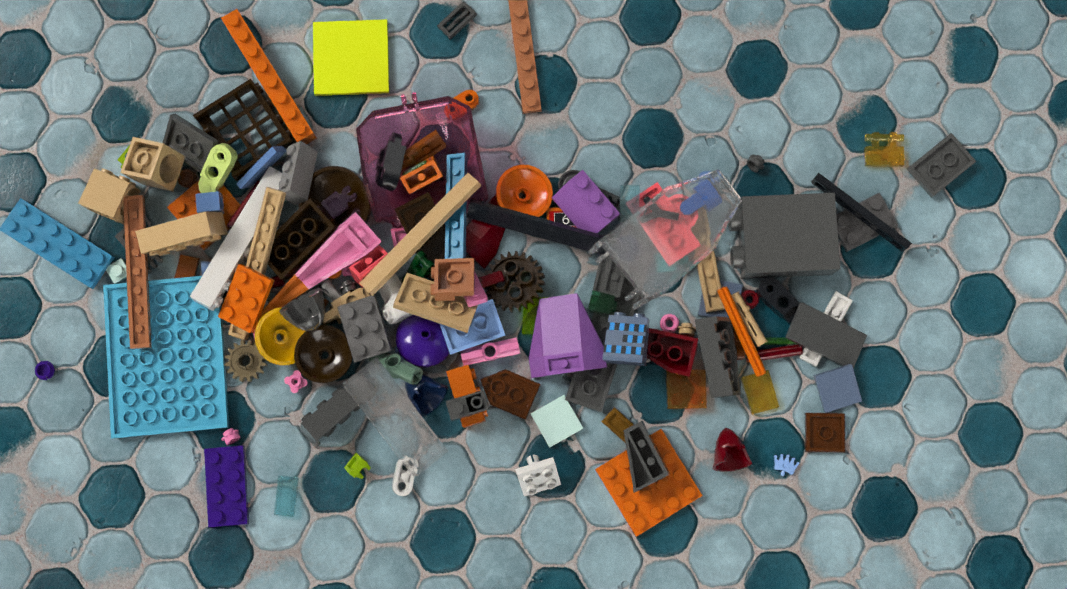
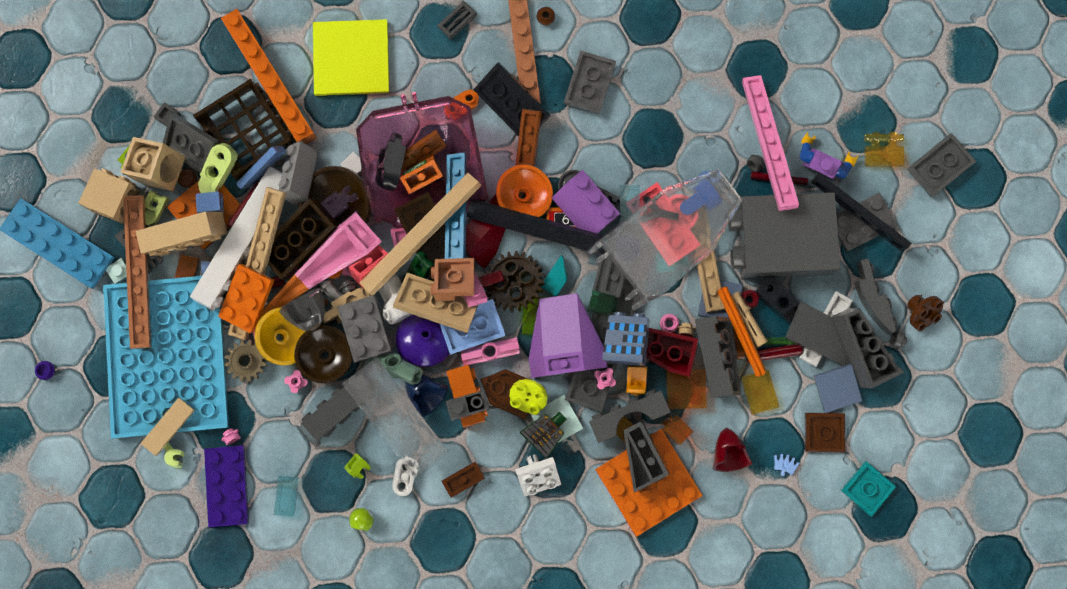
(153, 214): none -> yellowish green plate
(164, 113): none -> dark grey tile
(167, 426): none -> tan tile
(171, 456): none -> yellowish green piece
(352, 162): none -> white tile
(361, 519): none -> lime piece
(463, 479): none -> reddish brown plate
(507, 97): none -> black tile
(526, 402): none -> neon yellow plate
(528, 137): none -> dark orange tile
(544, 433): none -> torso
(545, 21): none -> reddish brown plate
(556, 278): none -> teal slope
(589, 82): none -> flat silver plate
(604, 383): none -> bright pink plate
(606, 425): none -> dark grey arch
(636, 380): none -> light orange bracket
(676, 429): none -> clear orange brick
(765, 177): none -> dark red bar
(770, 143): none -> bright pink plate
(824, 163): none -> torso
(864, 349): none -> dark grey wedge
(868, 488): none -> teal tile
(876, 305): none -> dark grey slope
(898, 340): none -> dark grey plate
(924, 311): none -> reddish brown plate

